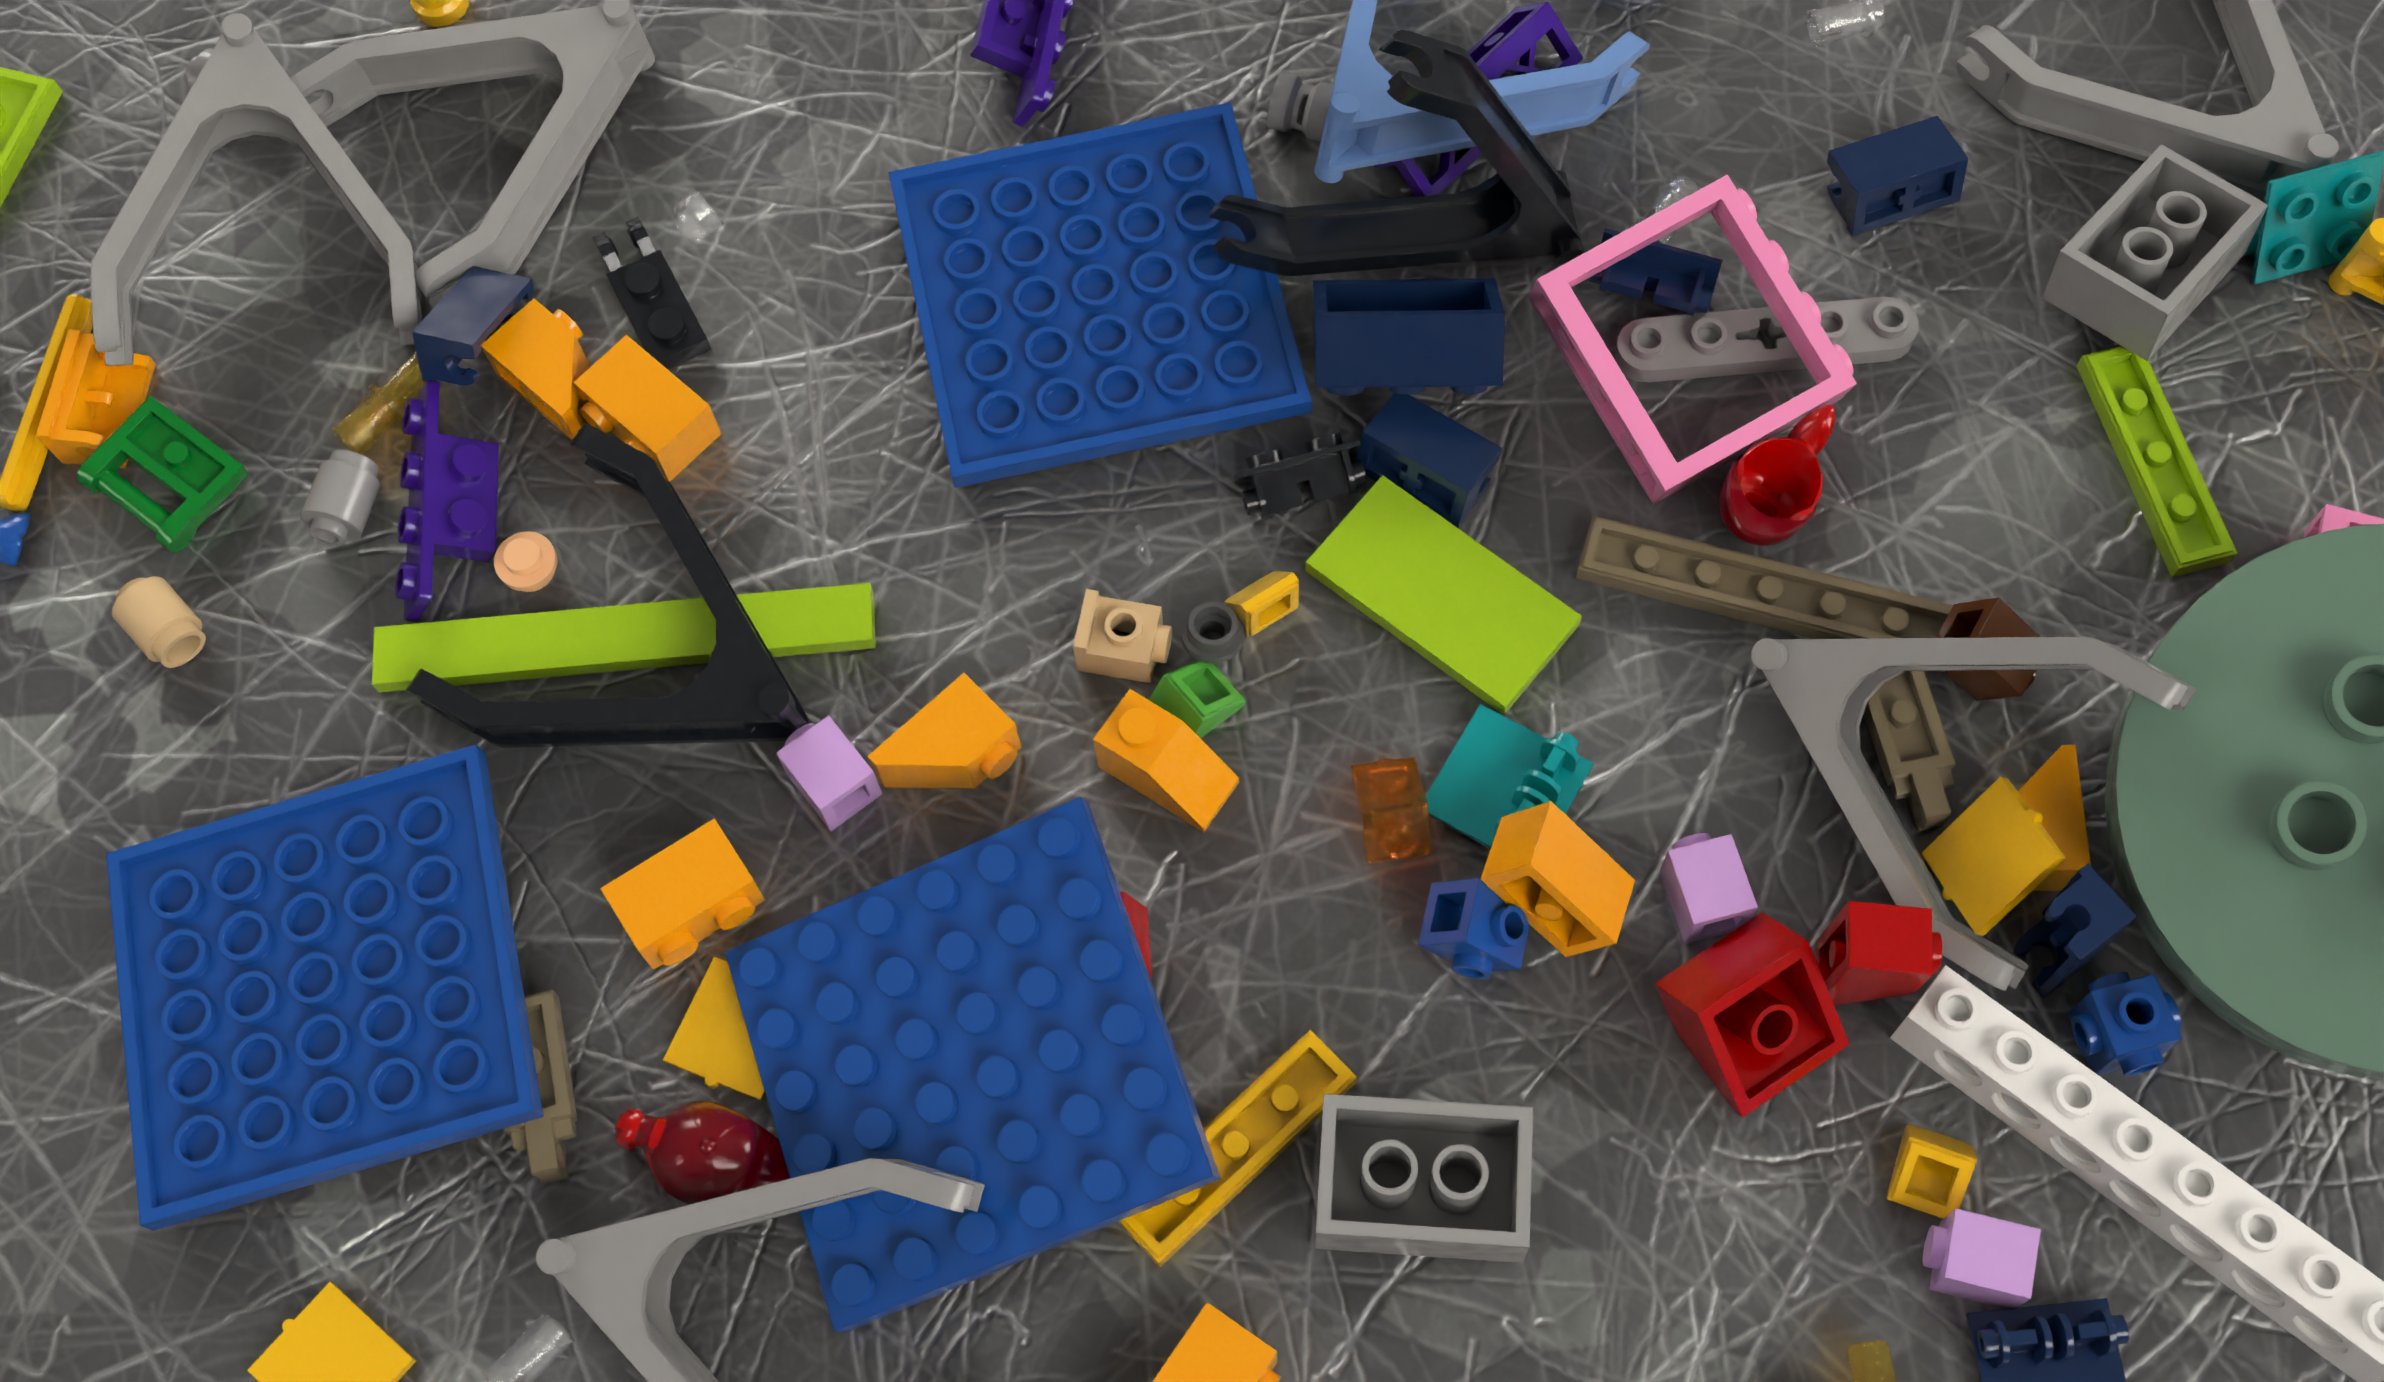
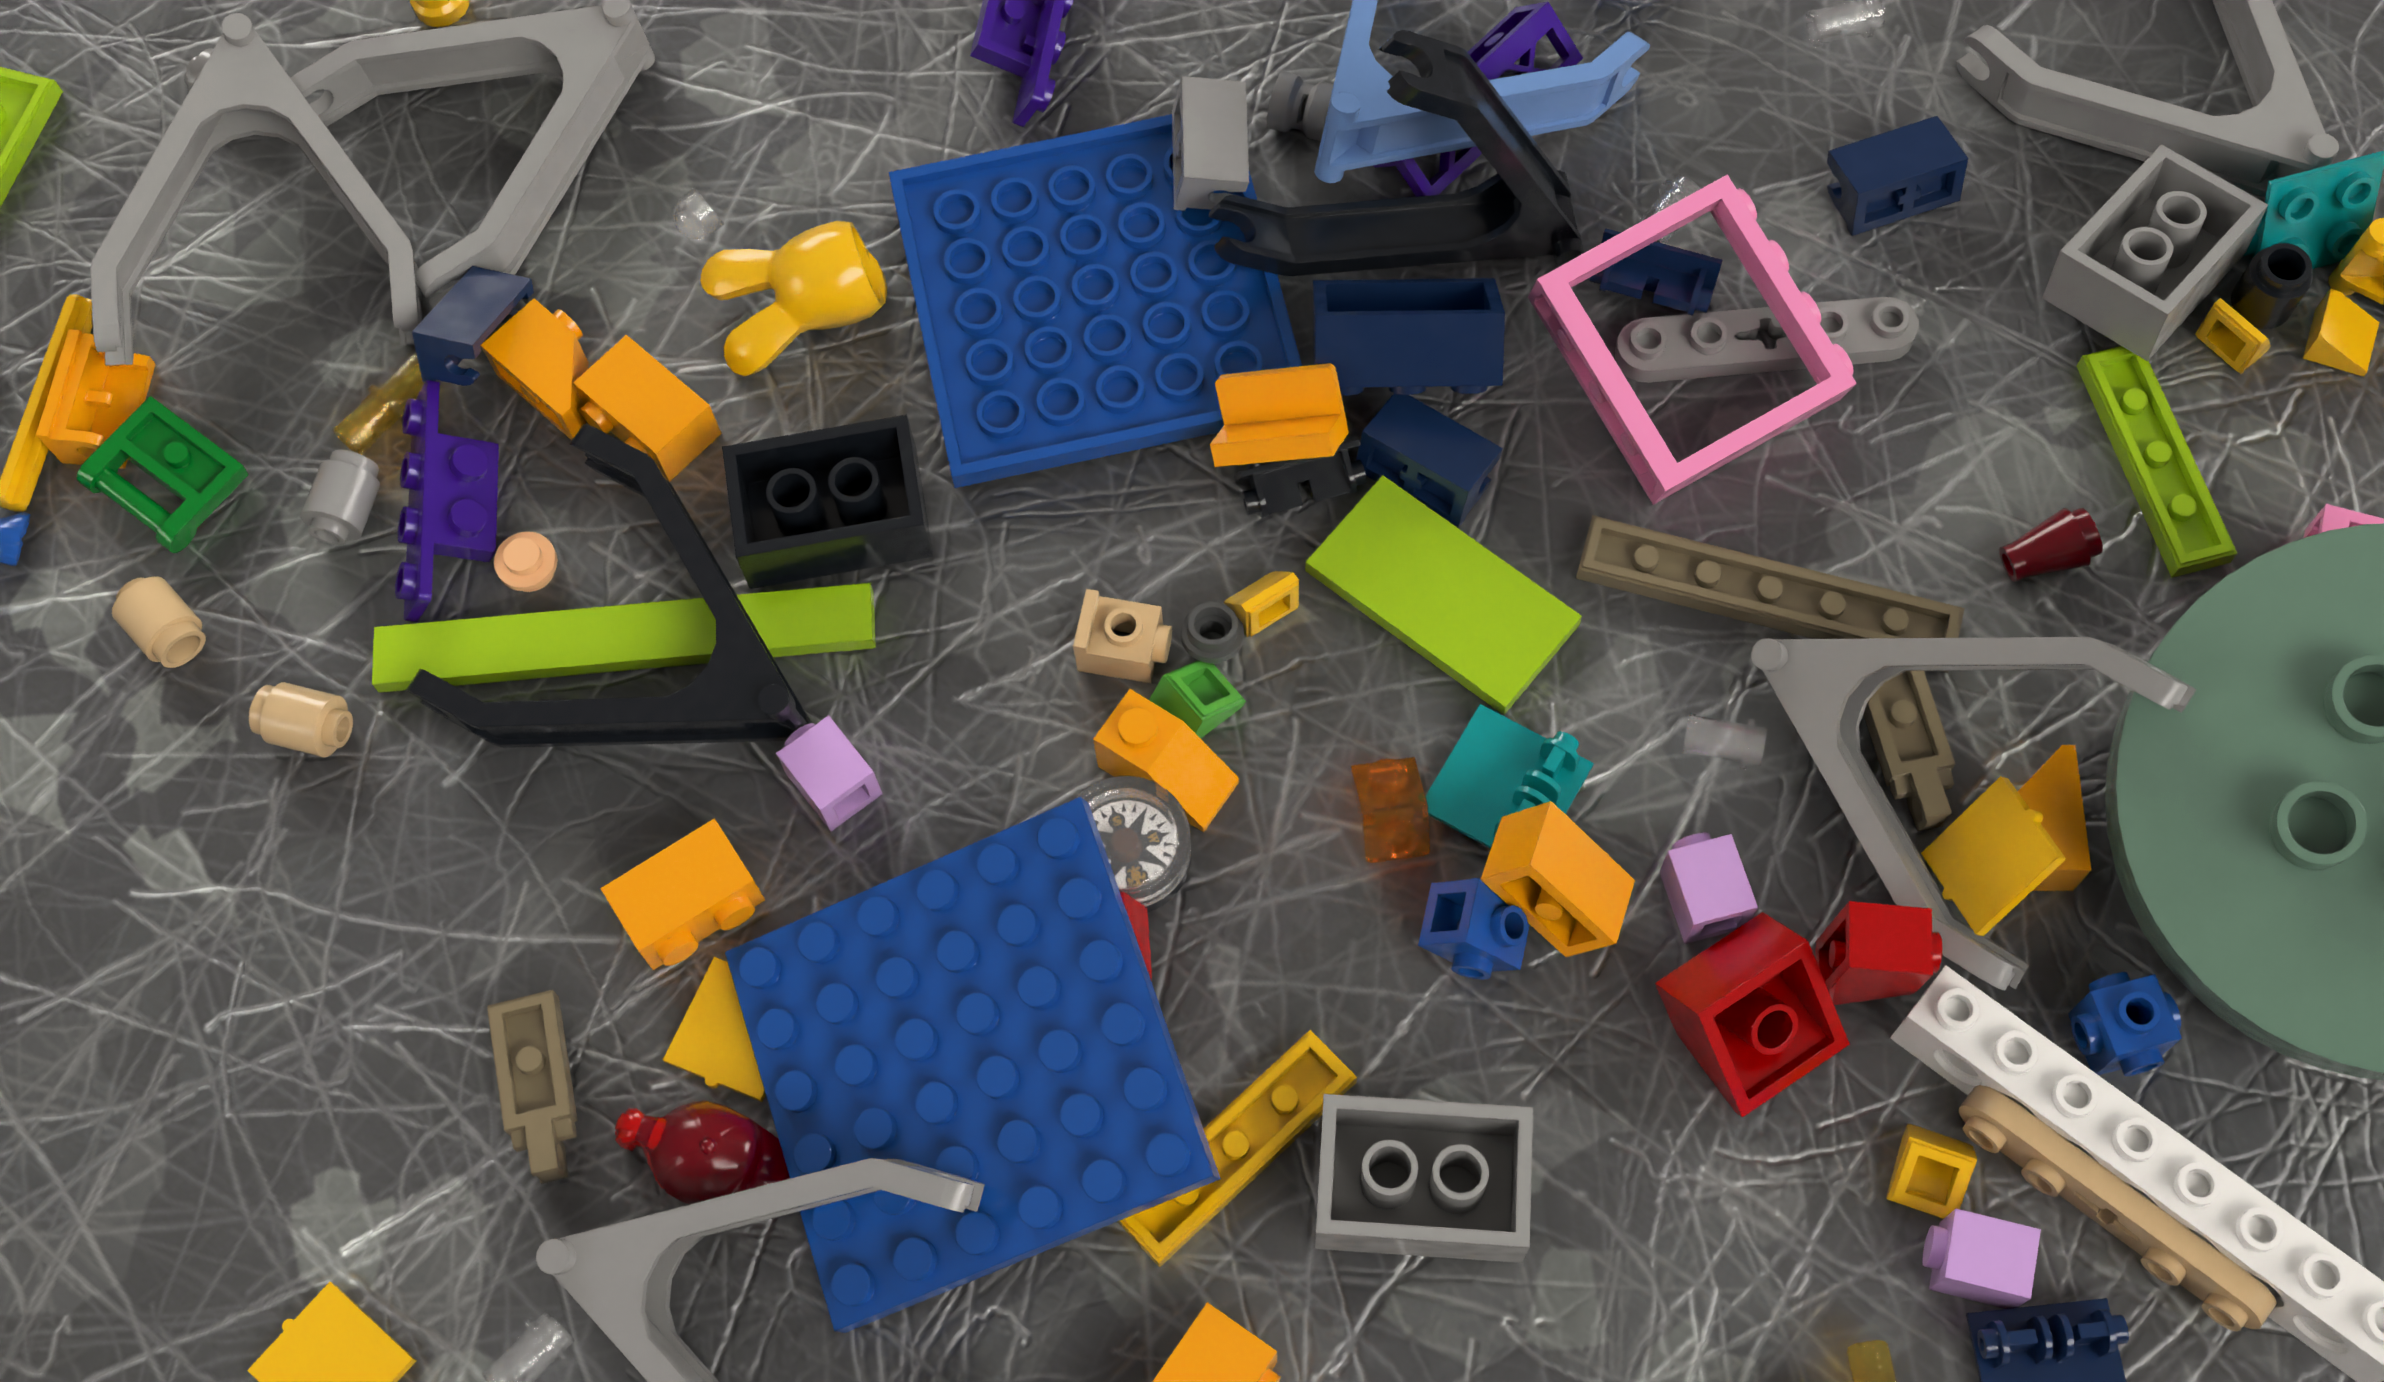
(301, 719): none -> tan brick
(318, 988): blue plate -> none
(653, 300): black hinge -> none
(818, 282): none -> yellow piece
(826, 501): none -> black brick
(949, 742): light orange slope -> none
(1142, 836): none -> clear piece
(1209, 141): none -> light grey hinge
(1279, 415): none -> light orange panel
(1725, 740): none -> clear pin
(1777, 482): red hair -> none
(1986, 620): reddish brown brick -> none
(2055, 545): none -> dark red cone
(2076, 928): dark blue hinge -> none
(2166, 1246): none -> tan piece
(2232, 337): none -> yellow slope
(2273, 285): none -> black brick
(2341, 334): none -> yellow slope

